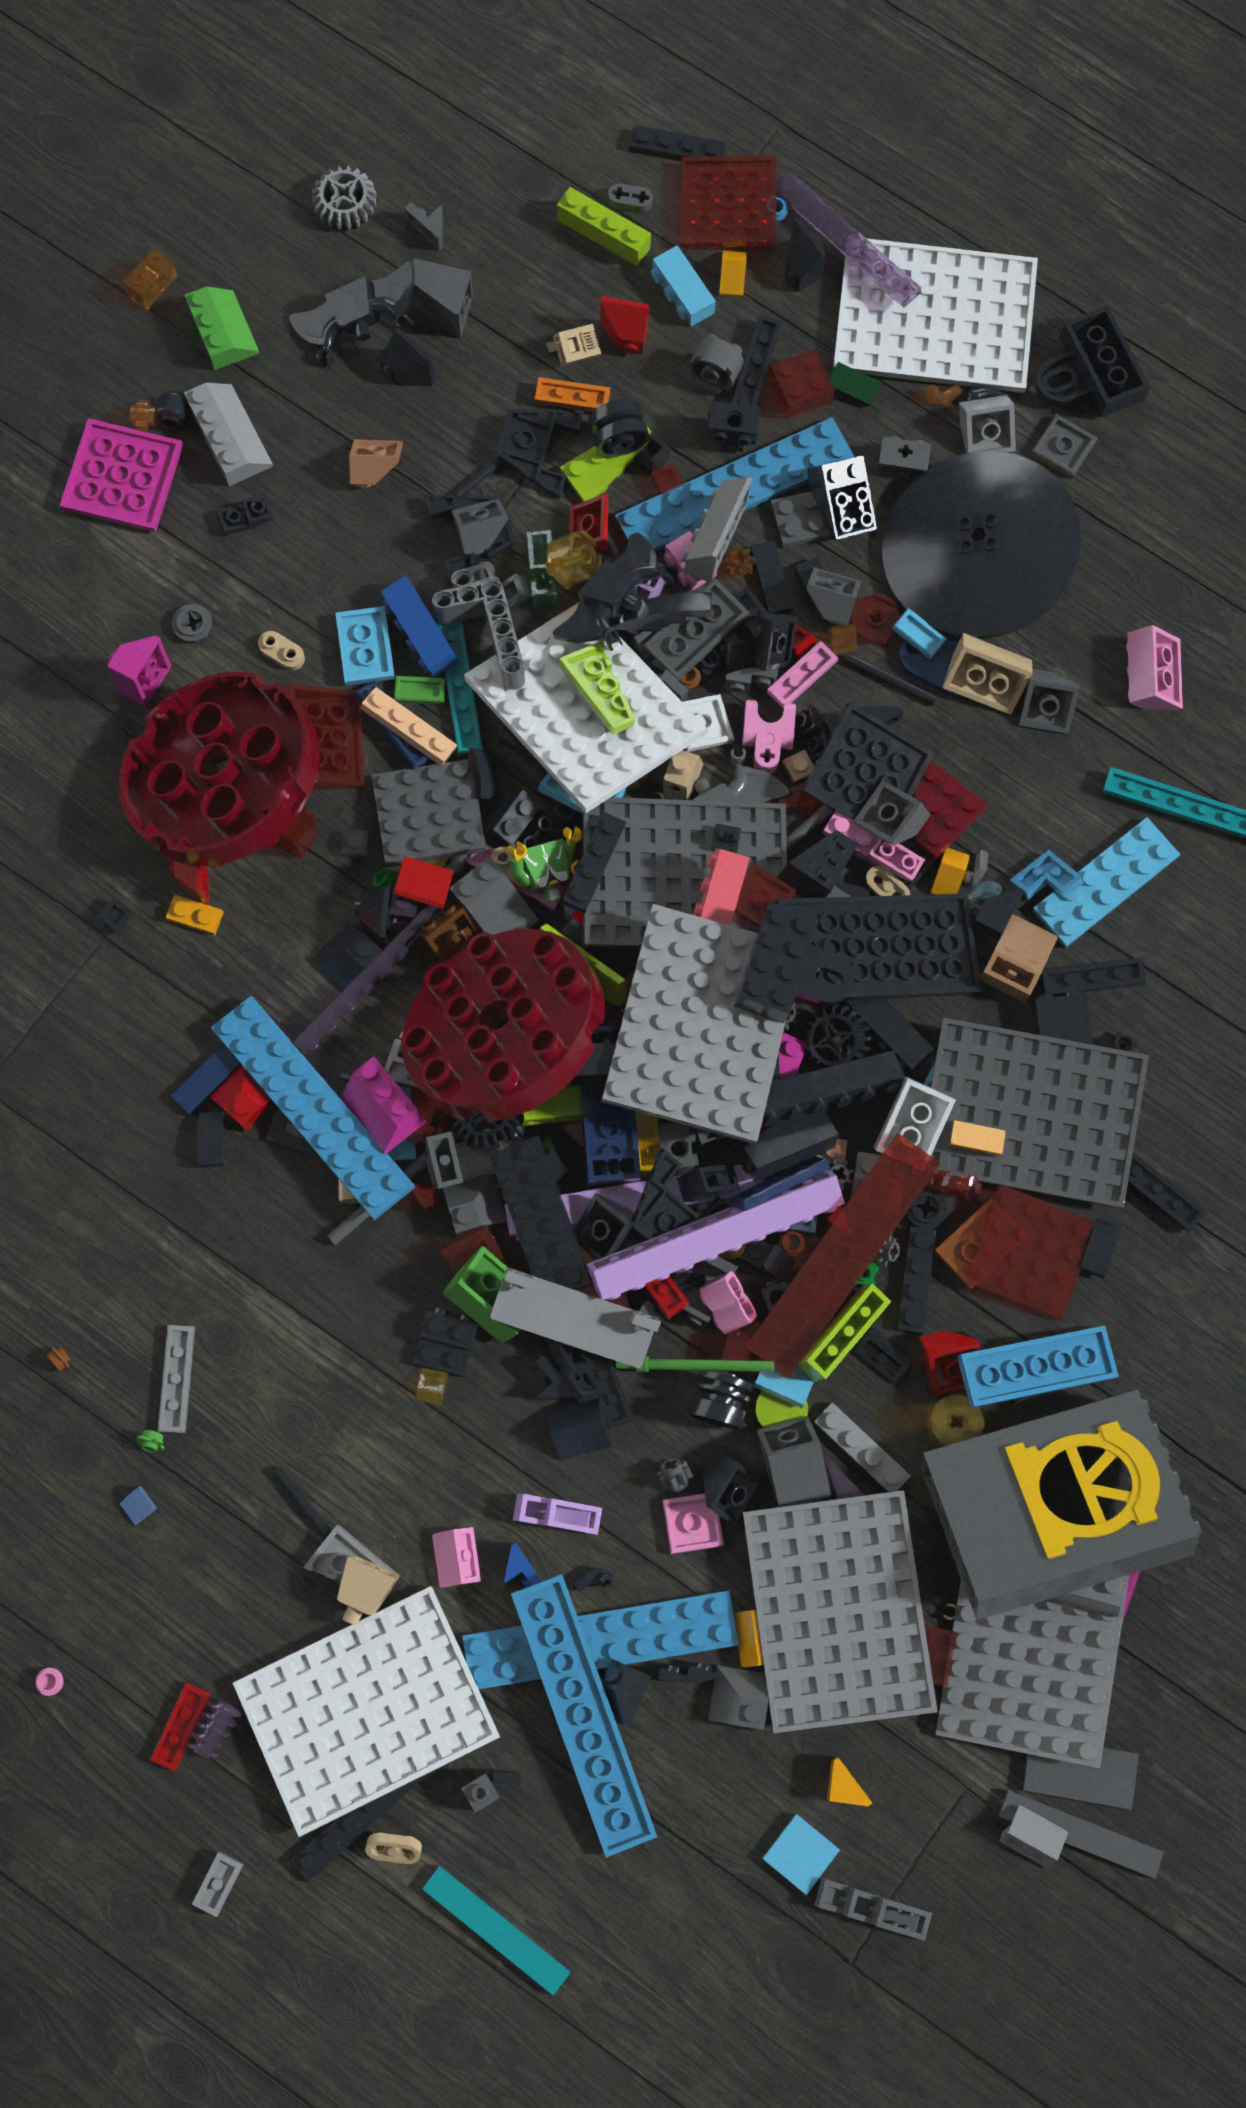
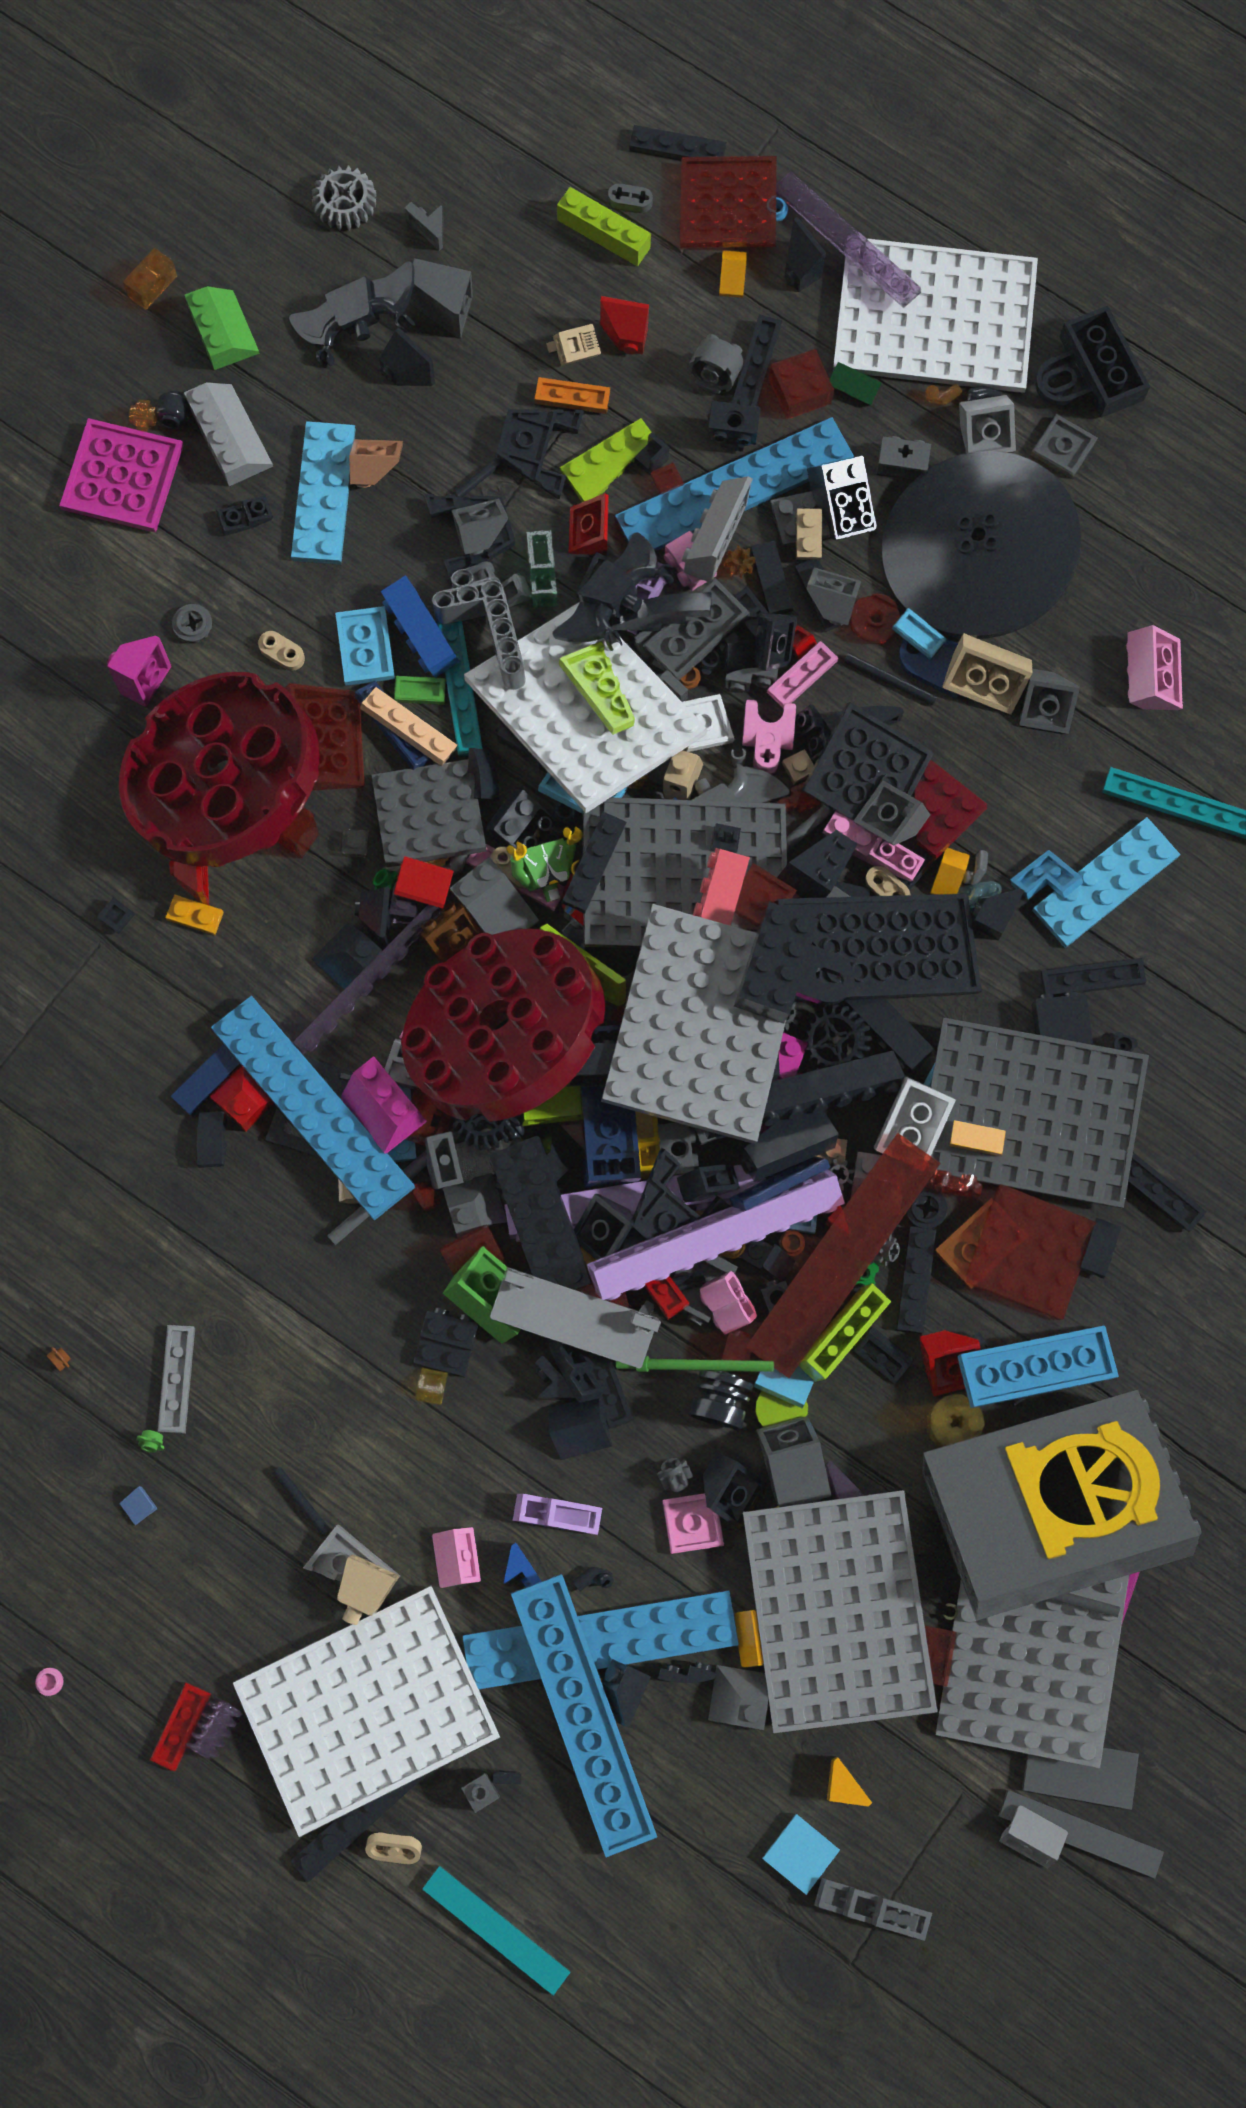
(217, 1884): light grey plate -> none
(323, 493): none -> medium azure plate
(572, 559): clear yellow brick -> none
(618, 427): black wheel -> none
(683, 286): medium azure brick -> none
(808, 534): none -> tan plate
(843, 638): clear orange plate -> none
(861, 1448): light grey plate -> none
(1018, 958): medium nougat slope -> none

